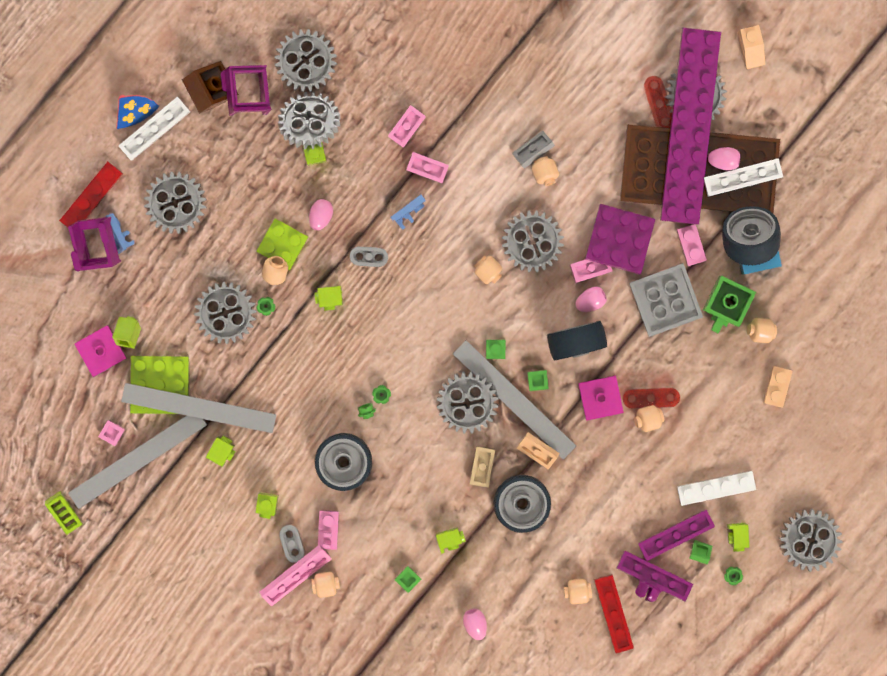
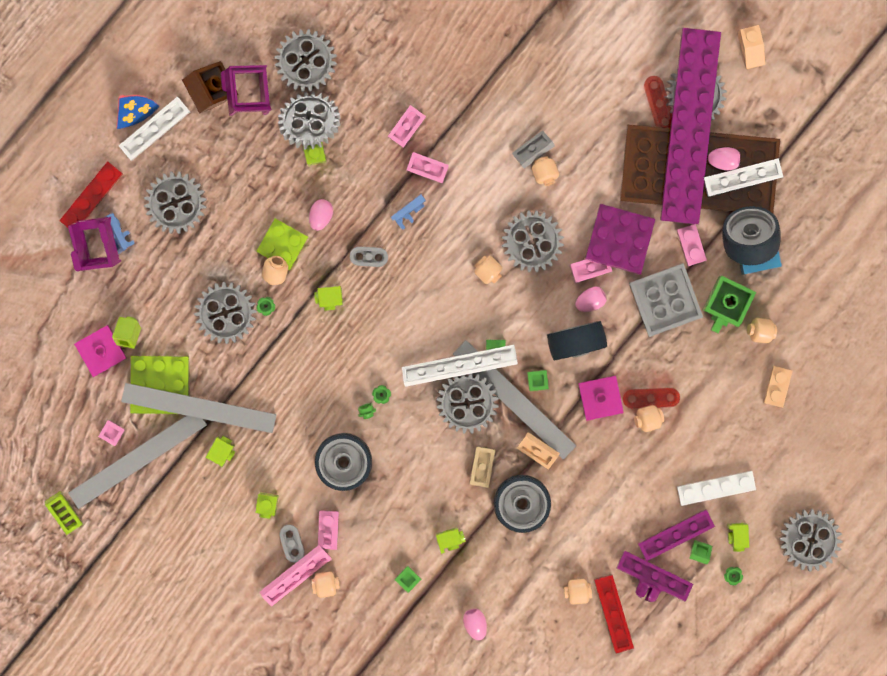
(459, 365): none -> white tile

